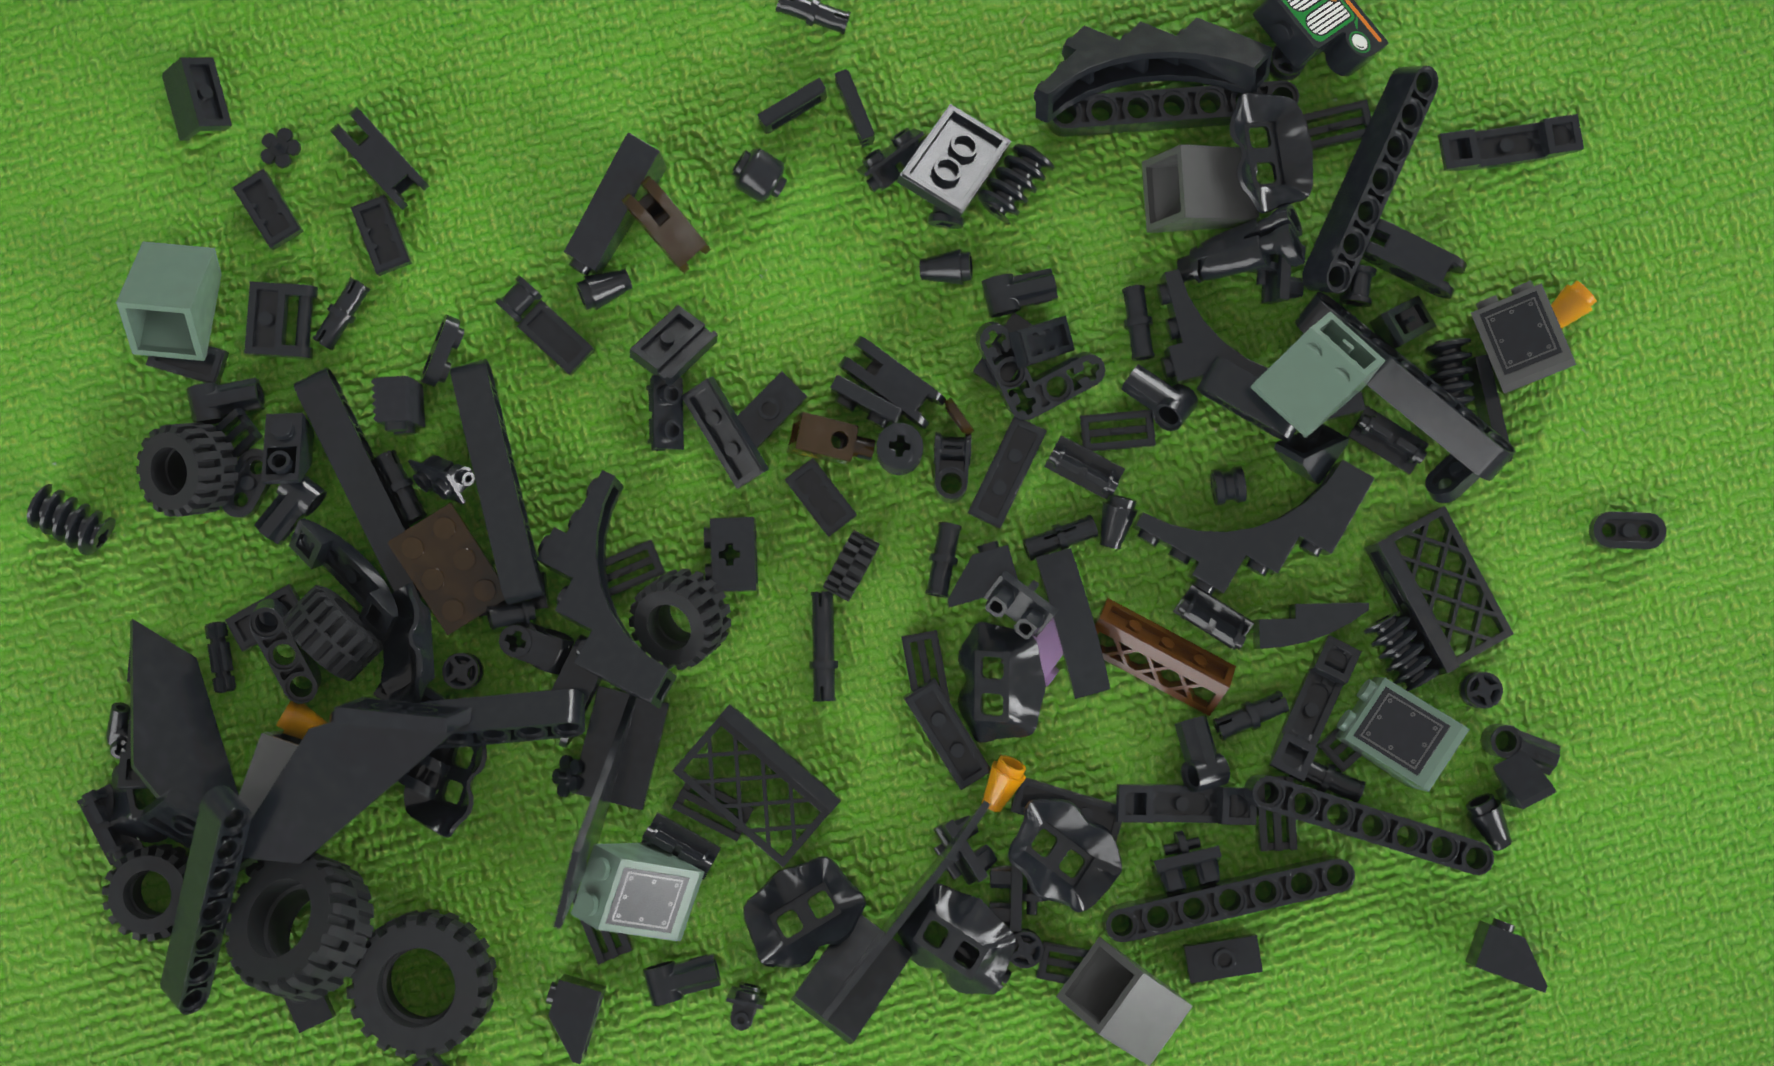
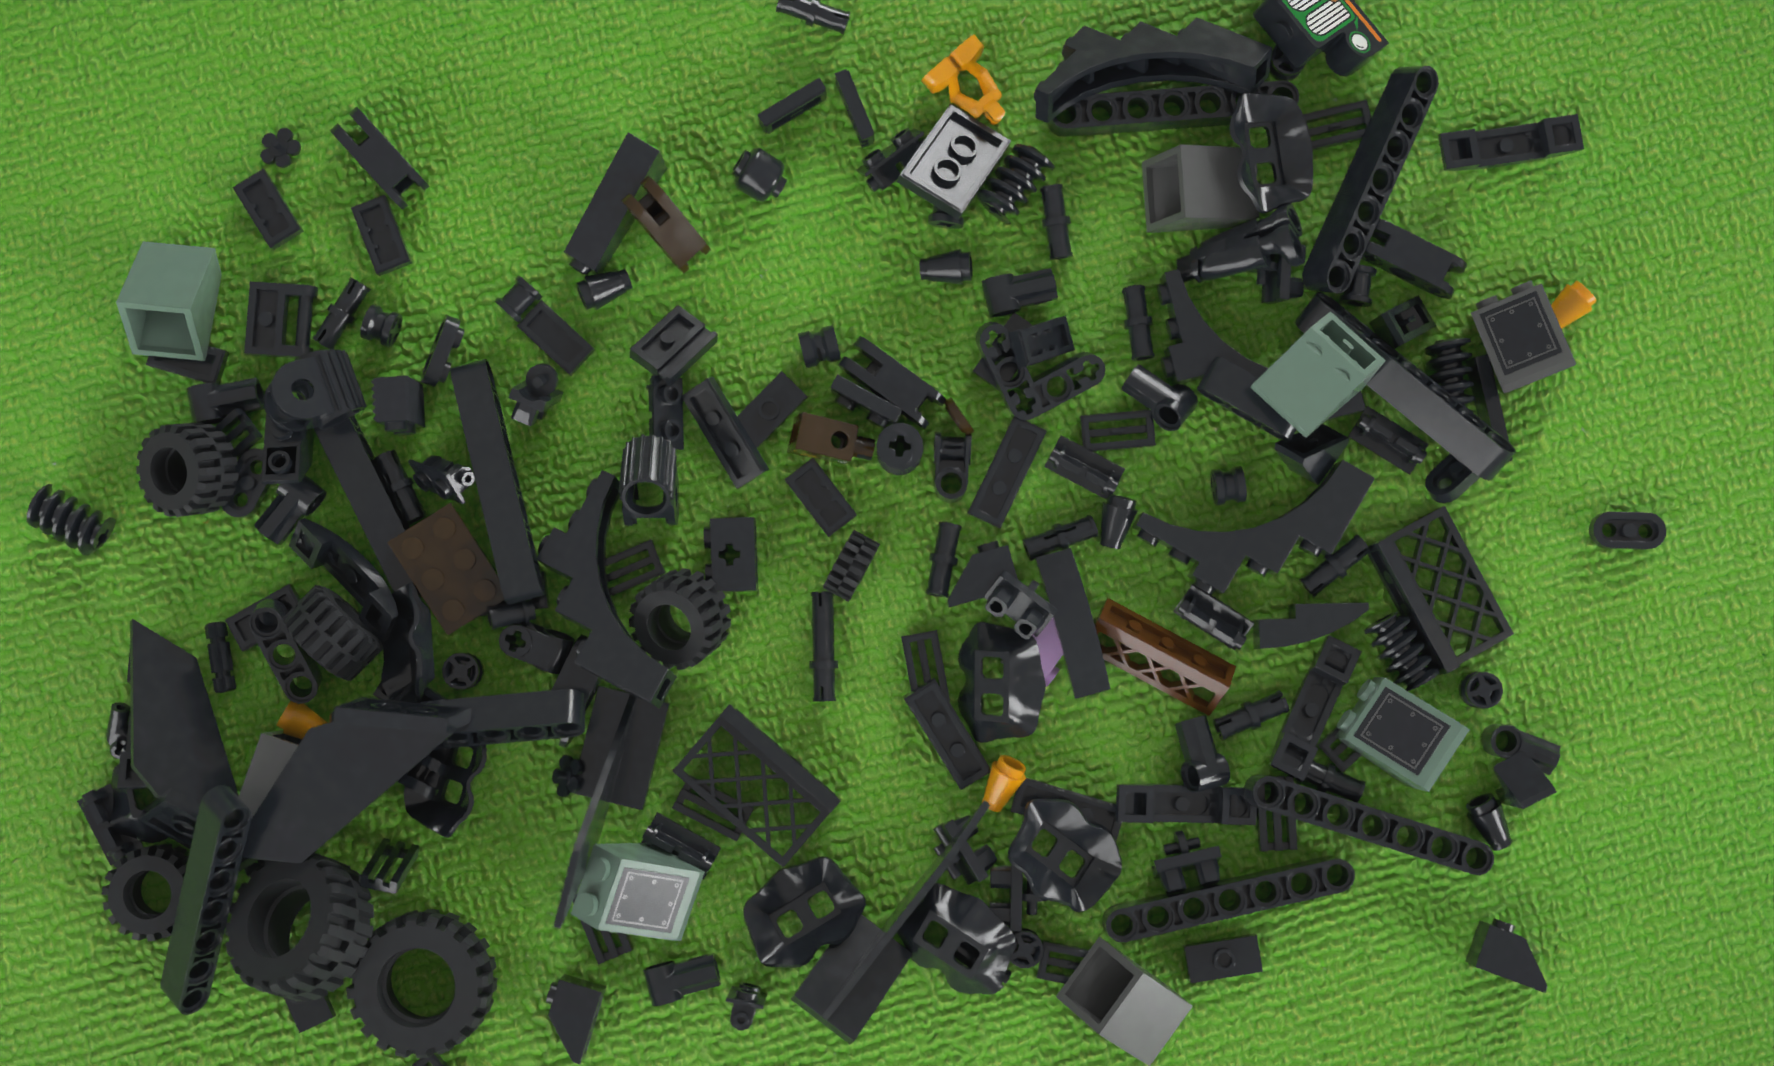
(196, 96): black panel -> none
(324, 382): none -> black piece
(381, 326): none -> black wheel
(394, 852): none -> black tile
(535, 394): none -> black hips
(650, 461): none -> black piece
(819, 346): none -> black wheel
(946, 75): none -> light orange piece
(1056, 221): none -> black pin
(1335, 565): none -> black pin

